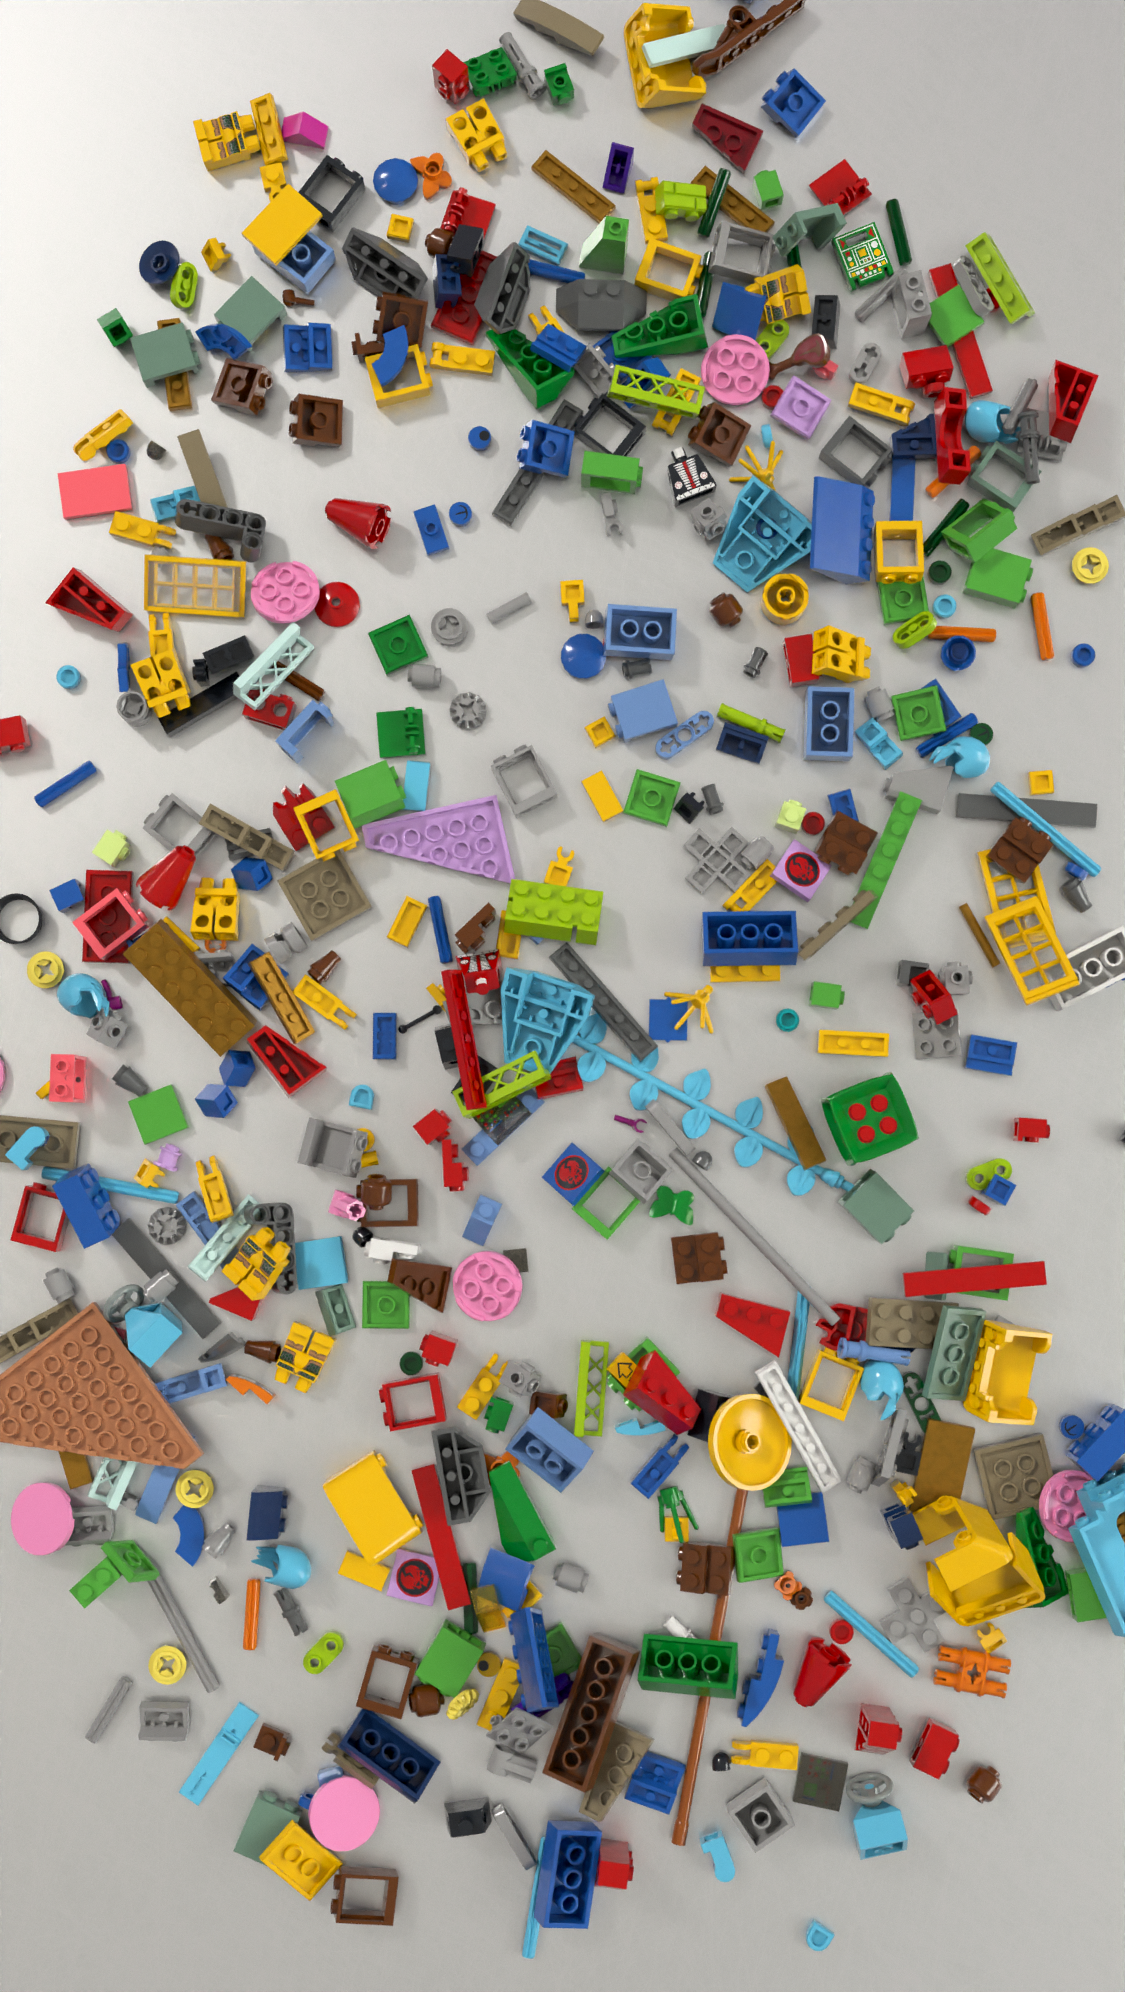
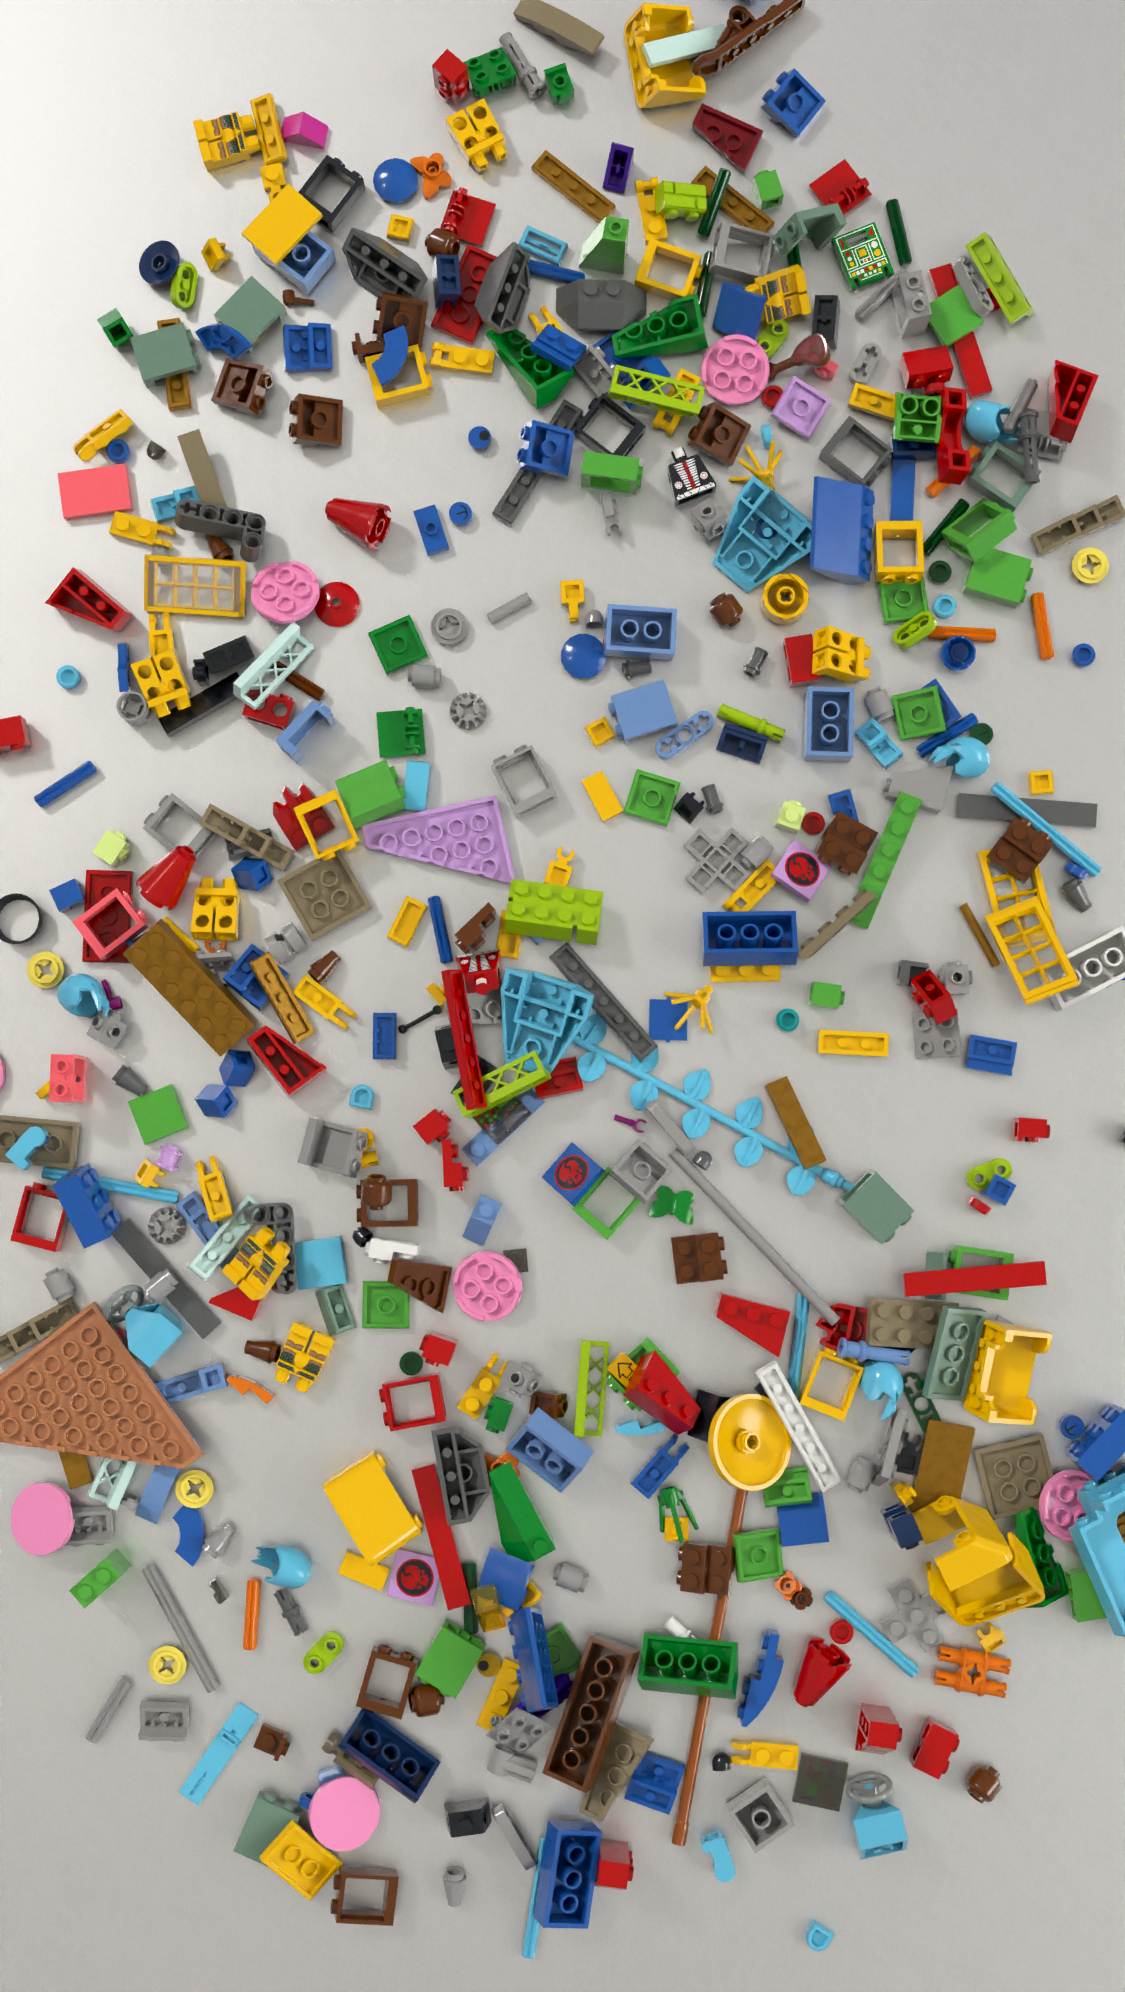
(130, 1560): bright green tile -> none
(223, 1348): dark grey brick -> none
(266, 1513): dark blue slope -> none
(346, 1206): bright pink piece -> none
(454, 1884): none -> light grey cone
(462, 1703): light yellow gear -> none
(466, 249): black hinge -> none
(870, 1119): green piece -> none
(917, 420): none -> bright green slope

